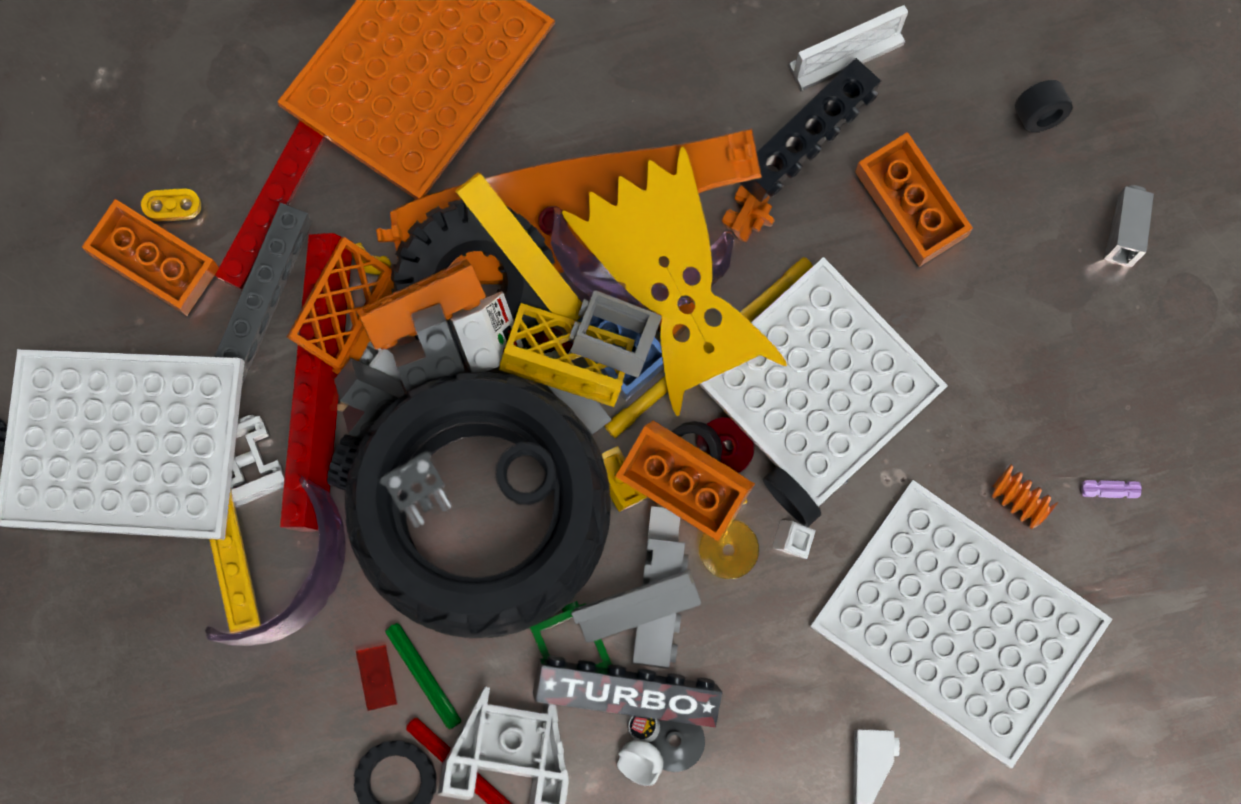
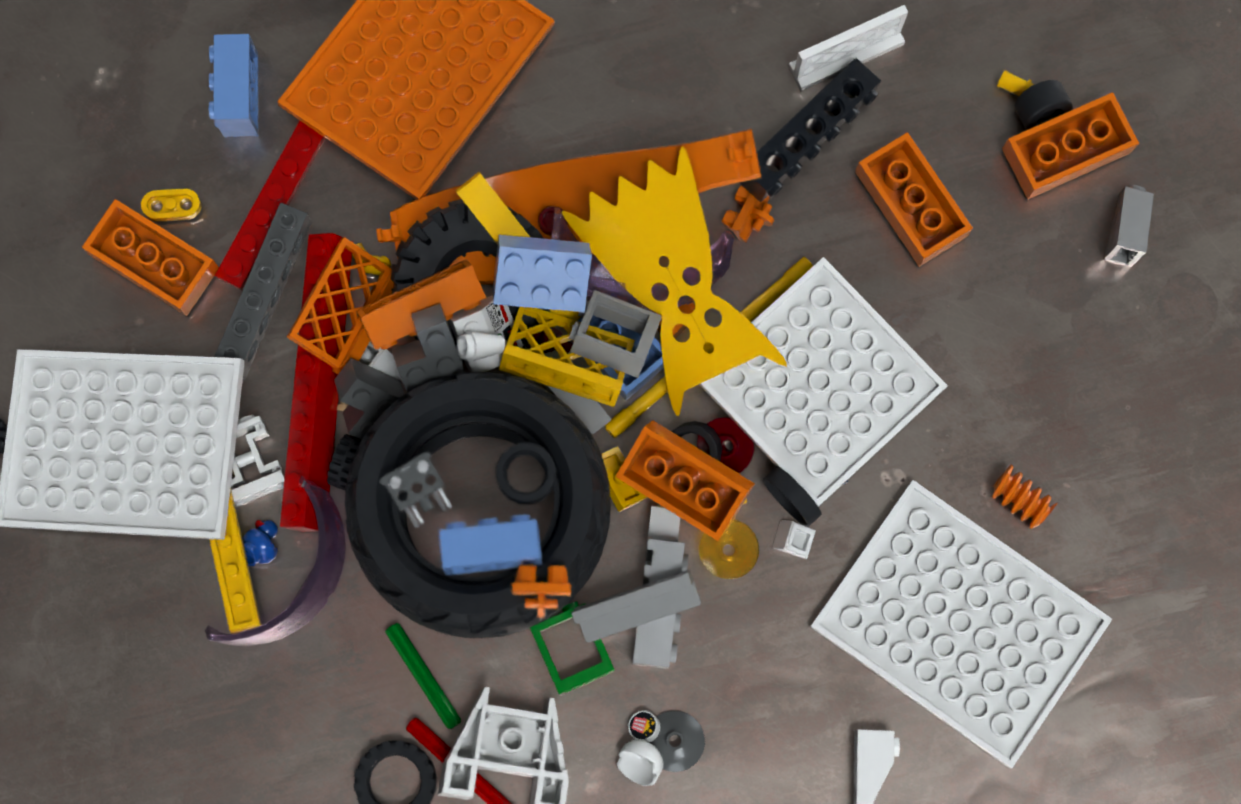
(234, 85): none -> medium blue brick
(258, 543): none -> blue animal
(376, 678): clear red plate -> none
(478, 345): none -> white cone
(490, 545): none -> medium blue brick
(527, 585): none -> orange hips
(541, 273): none -> medium blue brick
(627, 692): brick -> none
(1013, 83): none -> yellow pin
(1070, 145): none -> orange brick
(1111, 489): lavender axle -> none

